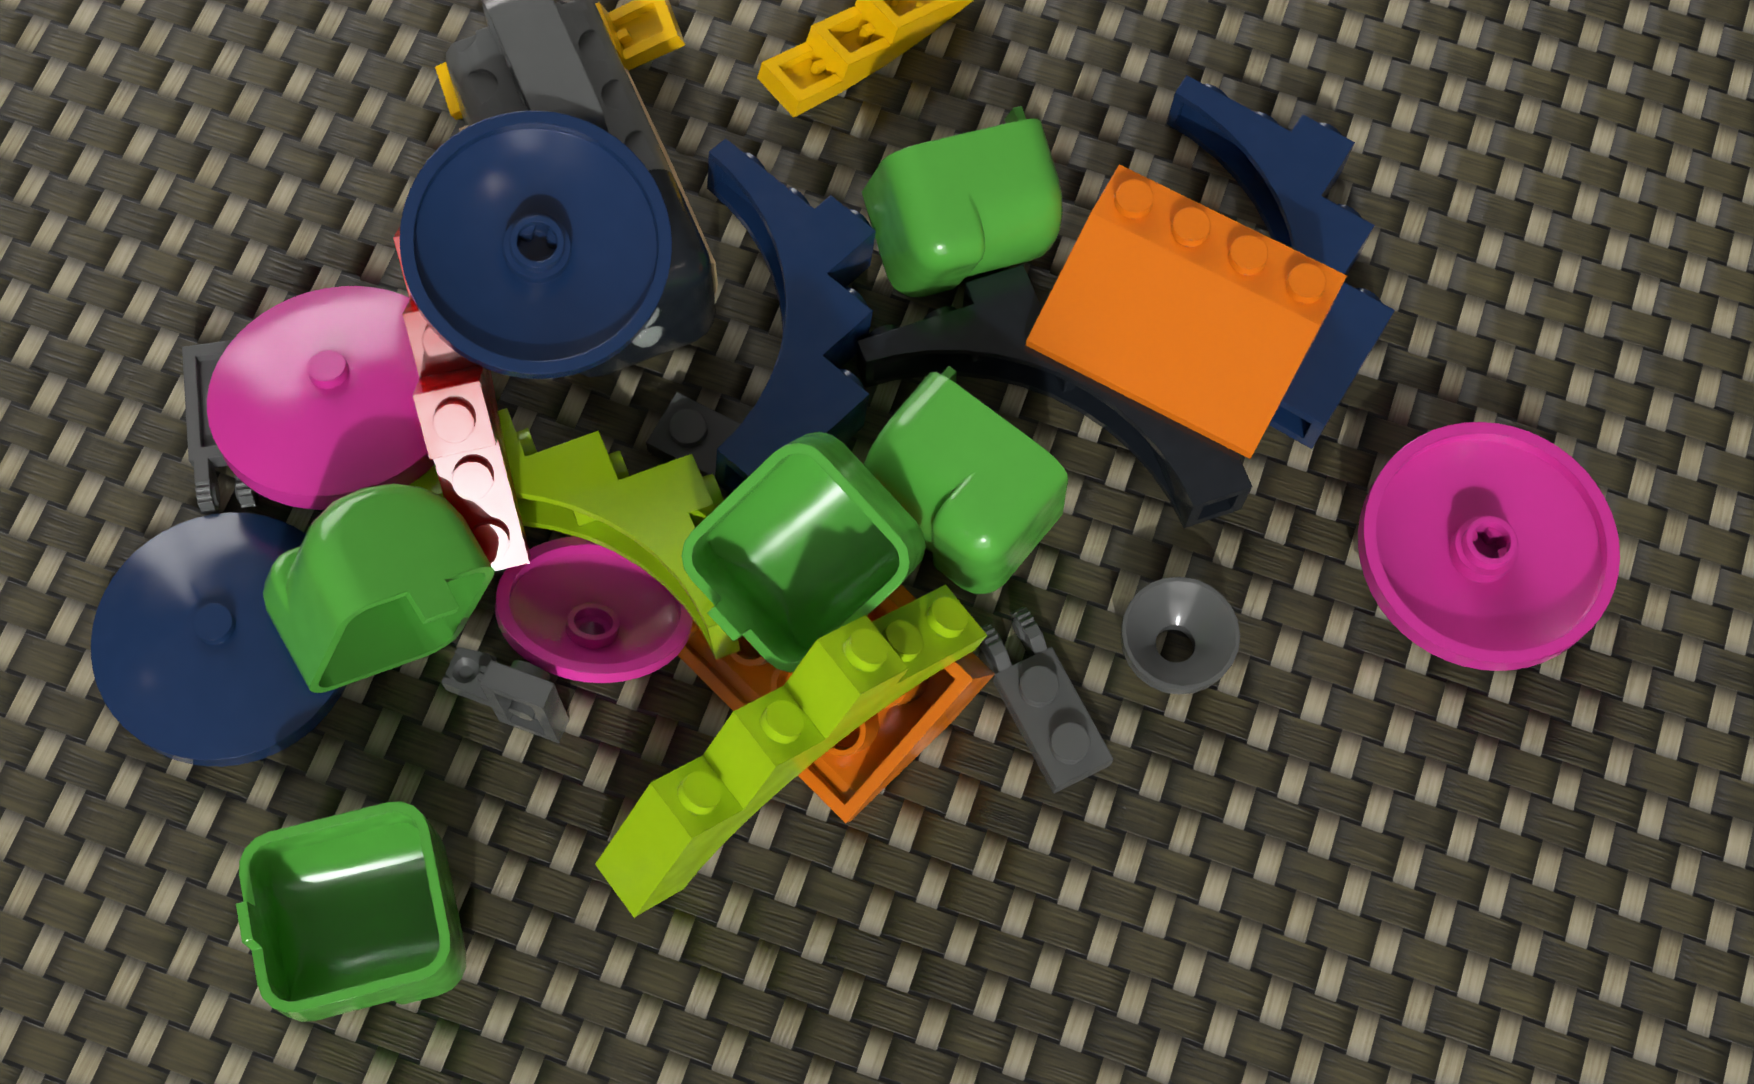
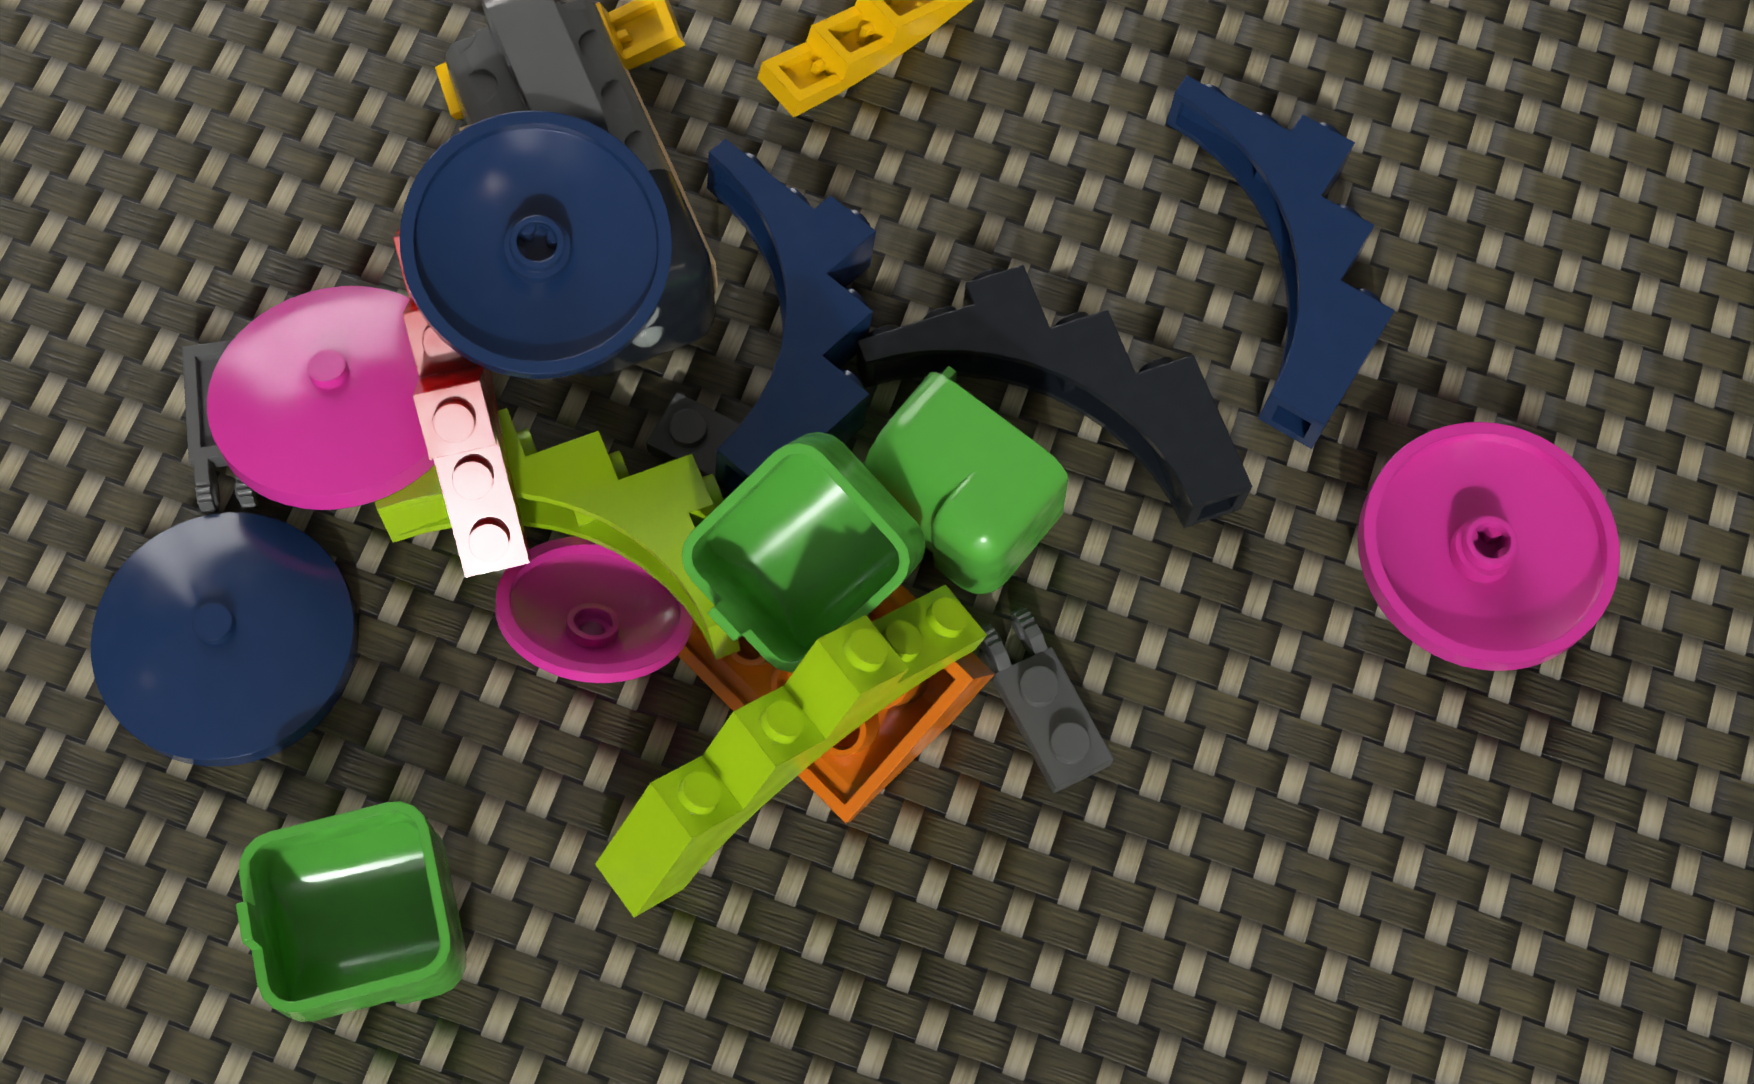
(375, 584): bright green piece -> none
(516, 693): dark grey hinge -> none
(965, 205): bright green piece -> none
(1185, 310): orange slope -> none
(1188, 608): dark grey piece -> none

